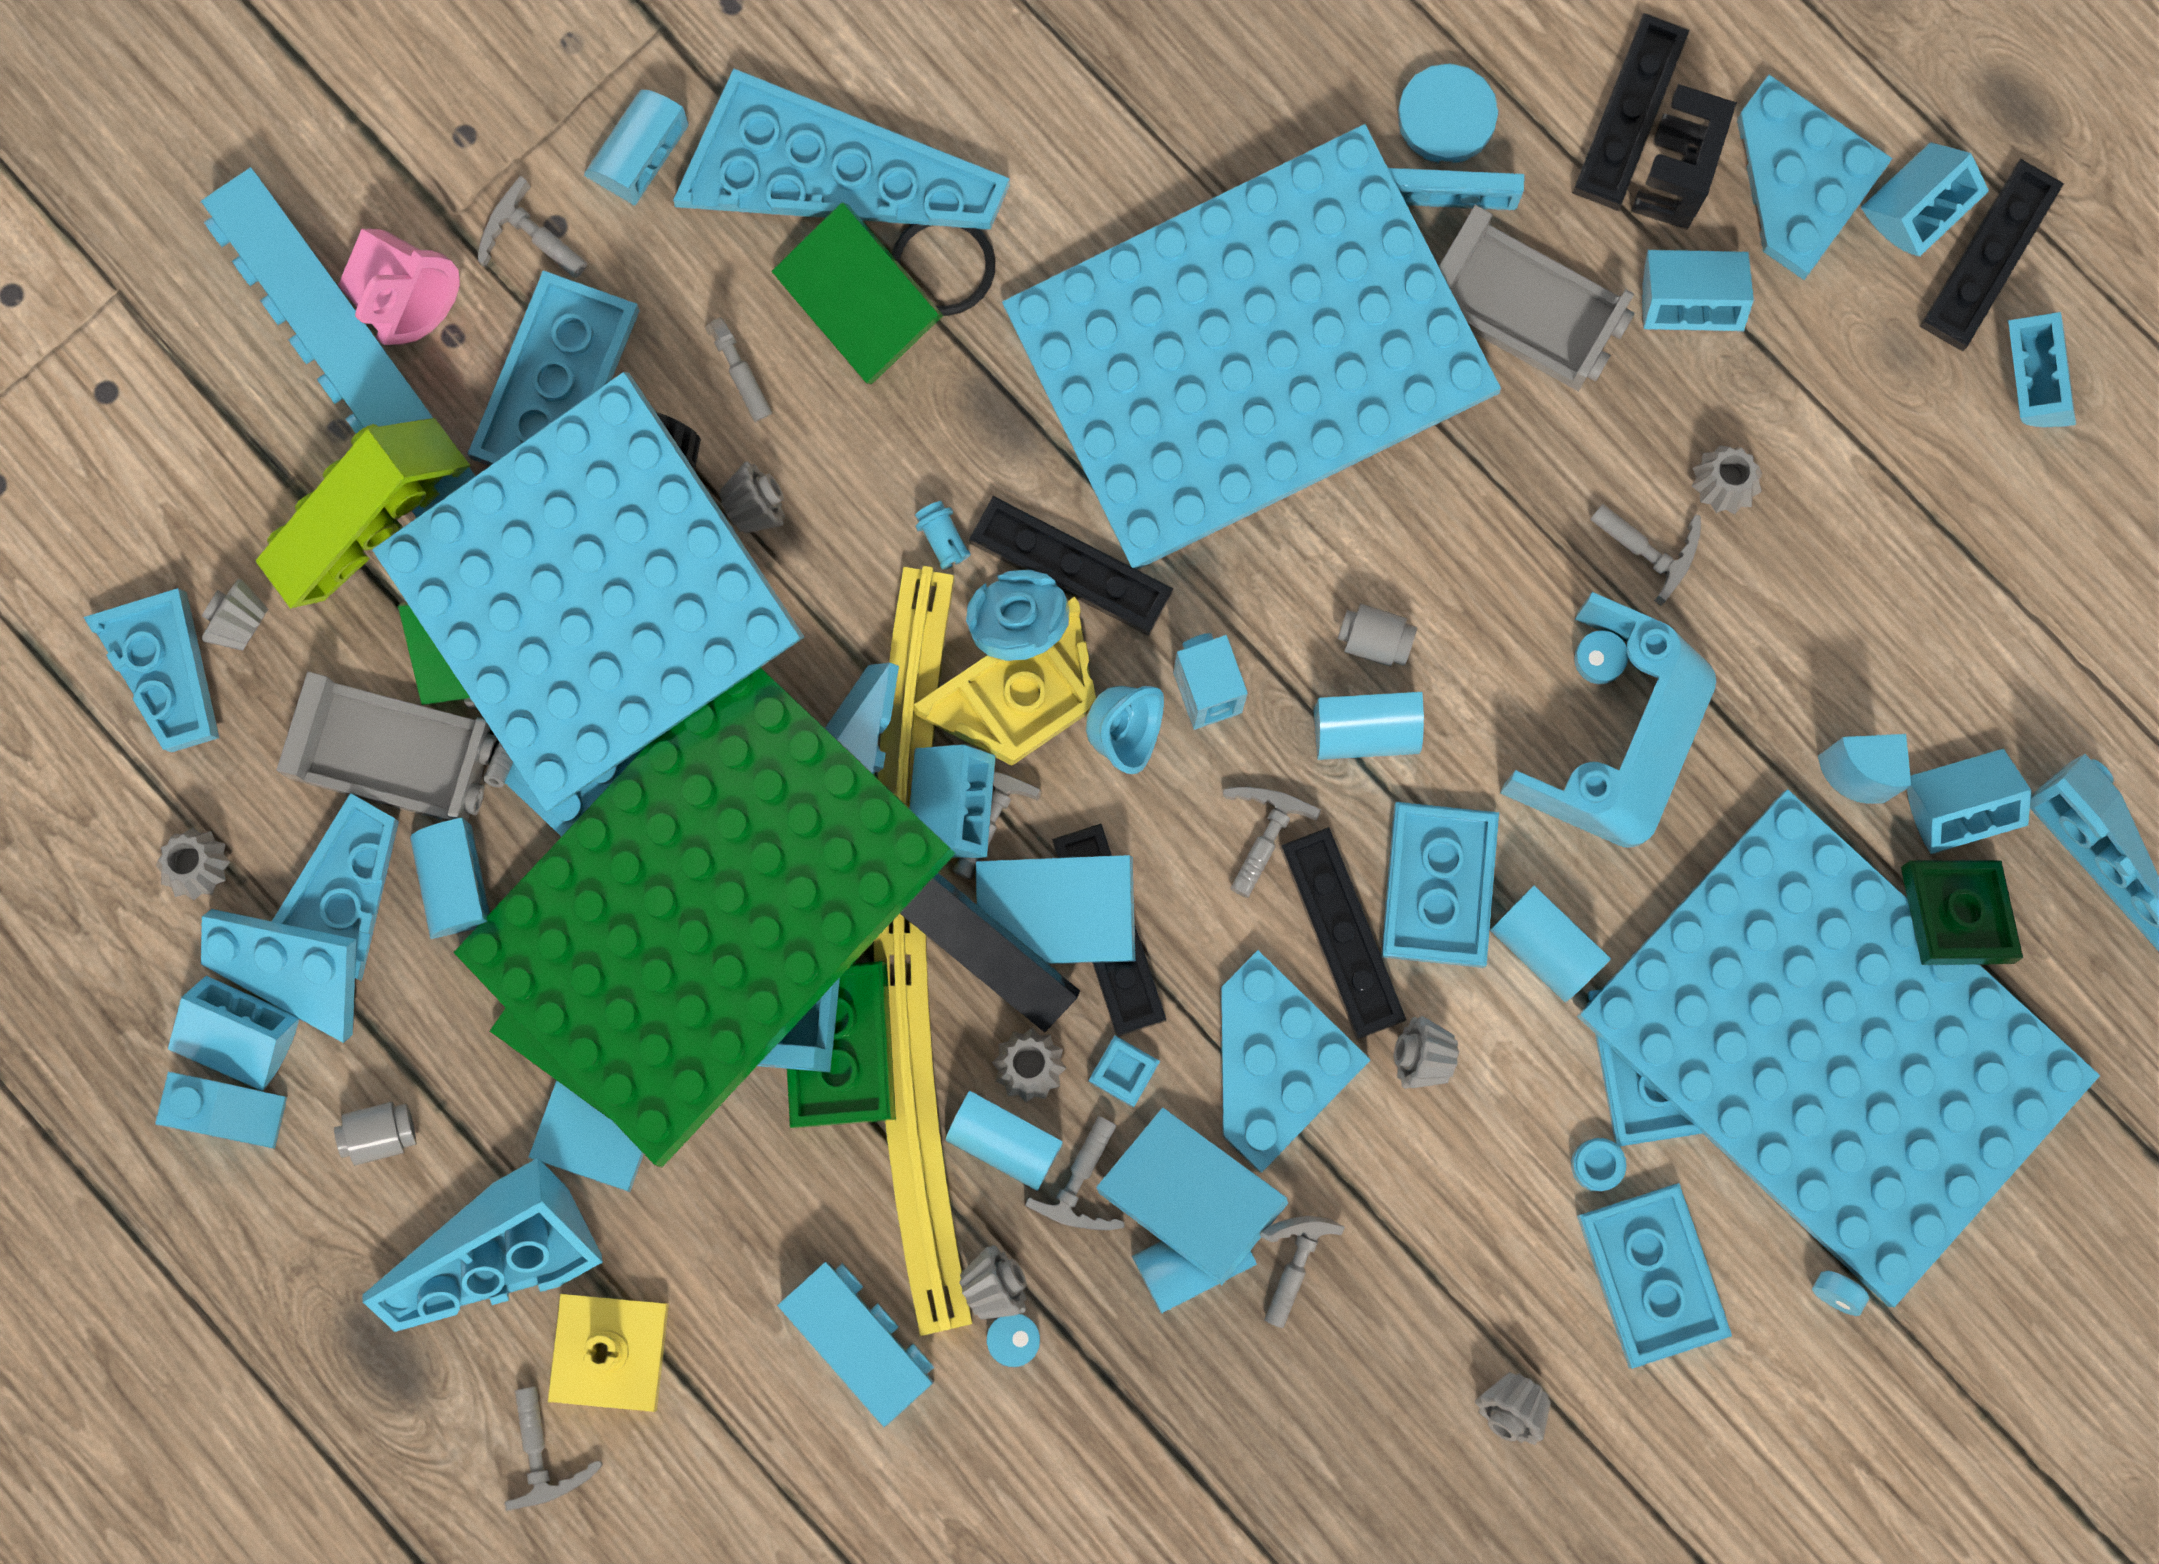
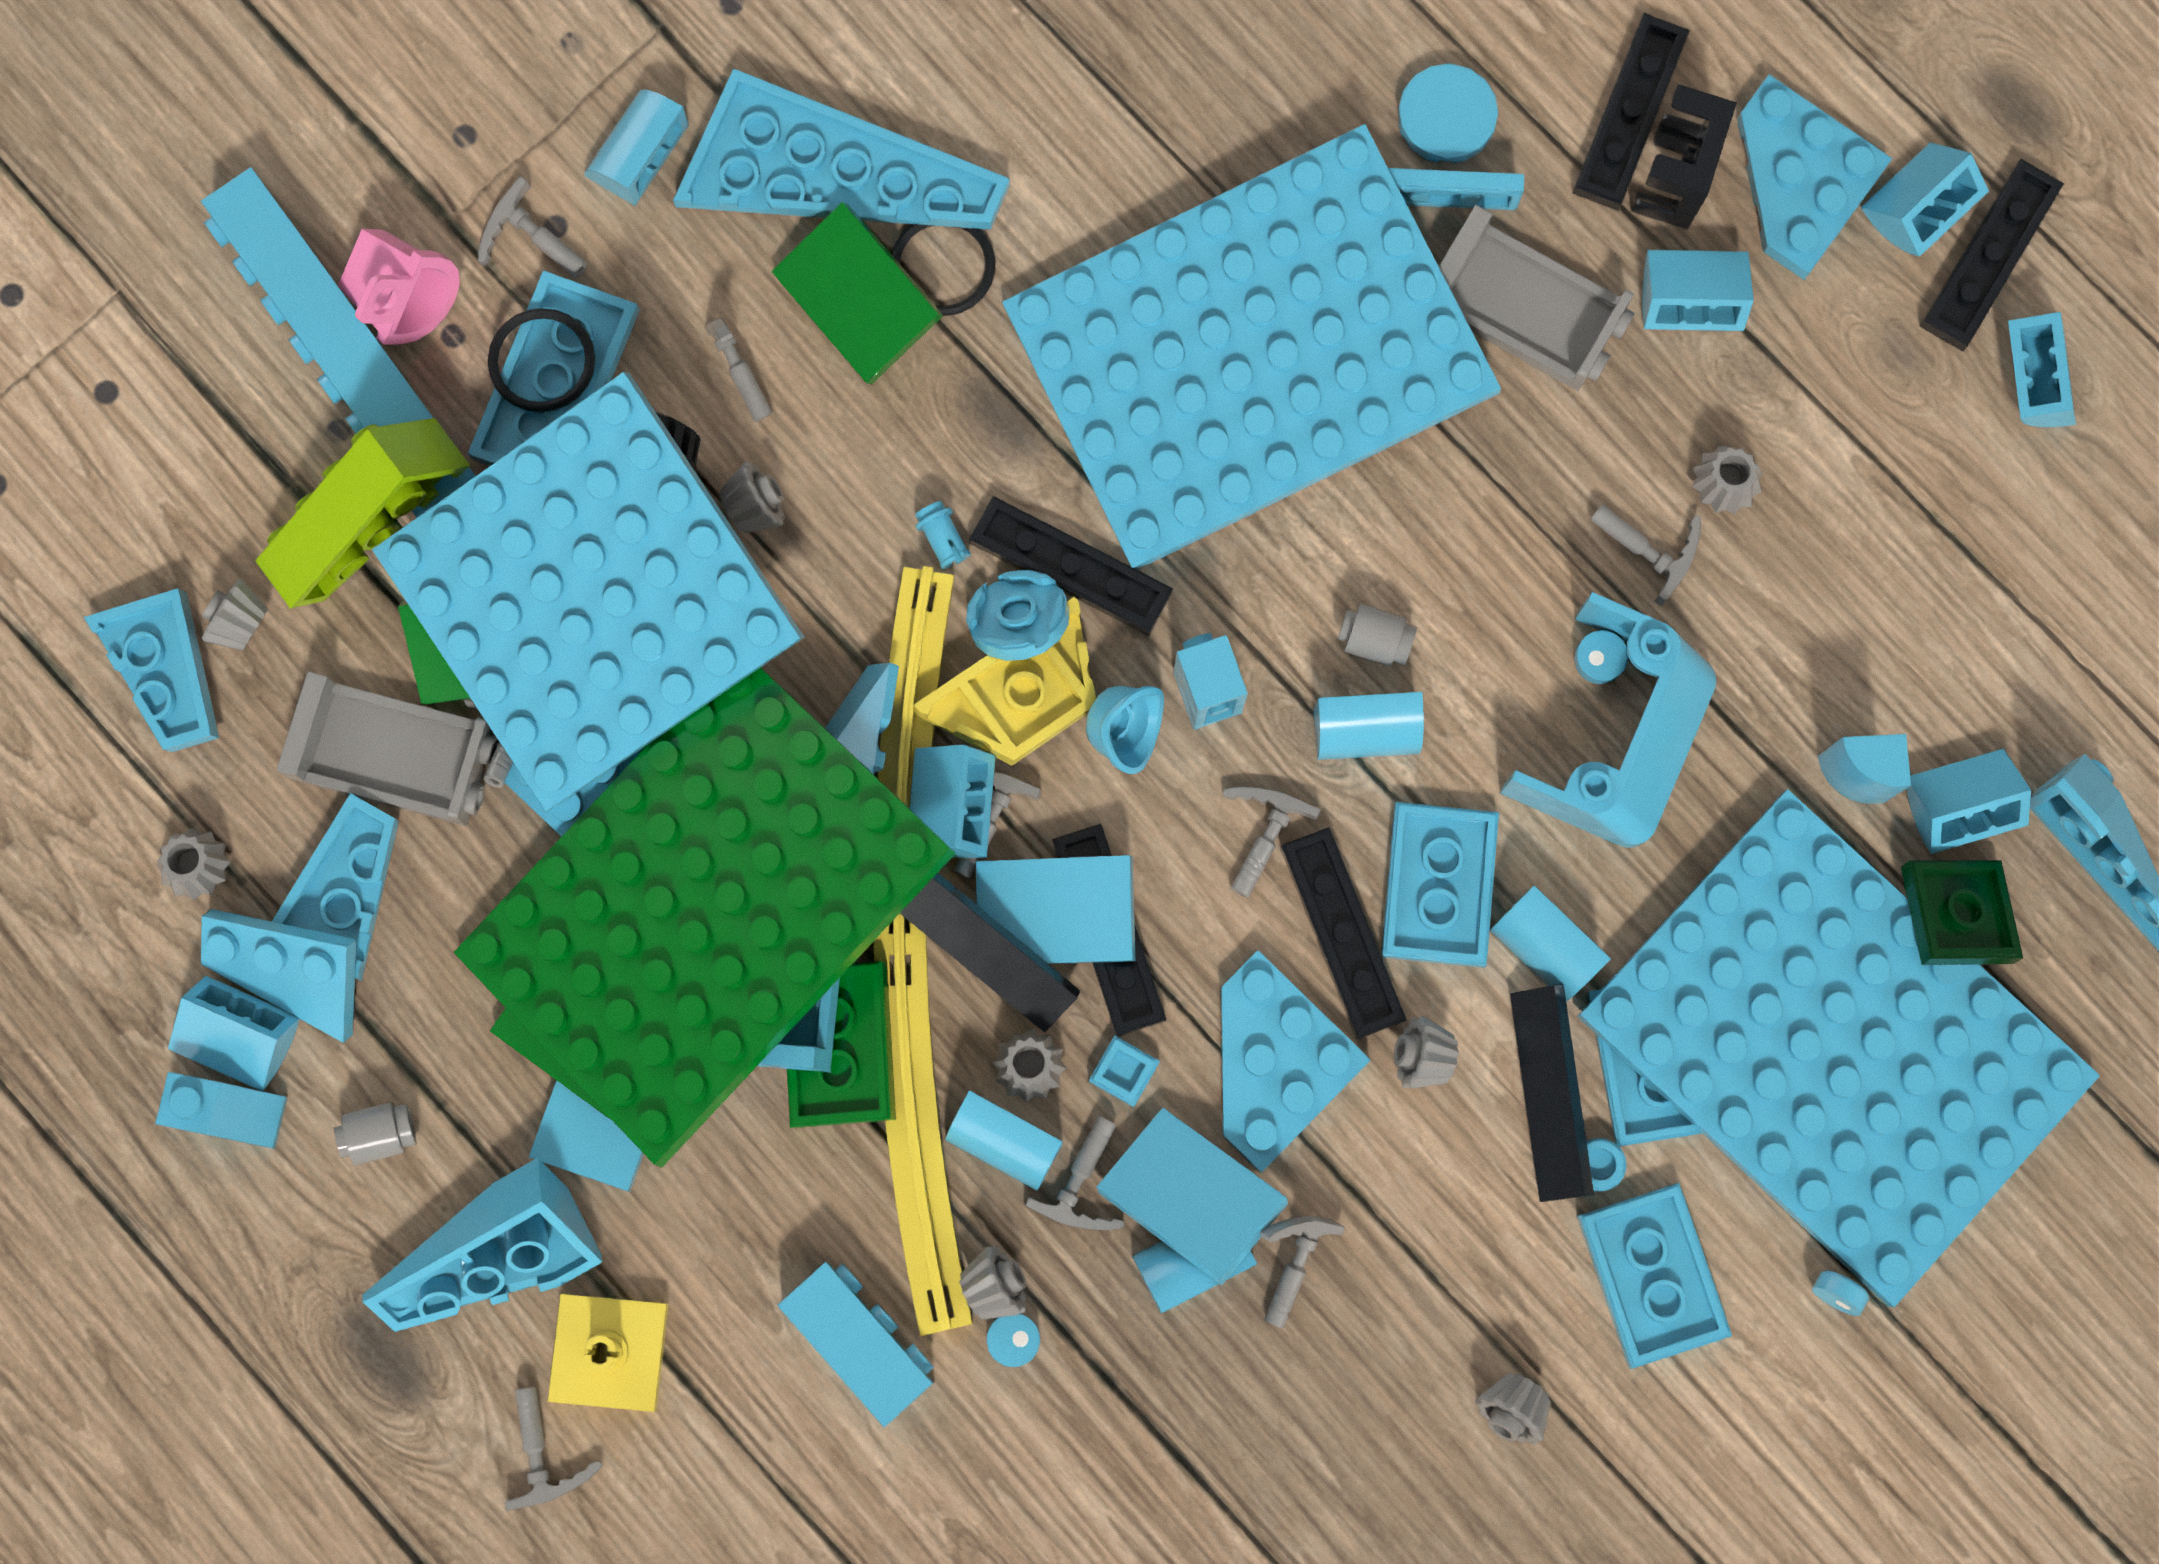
(450, 877): medium azure brick -> none
(546, 406): none -> black tyre
(1551, 1093): none -> black tile

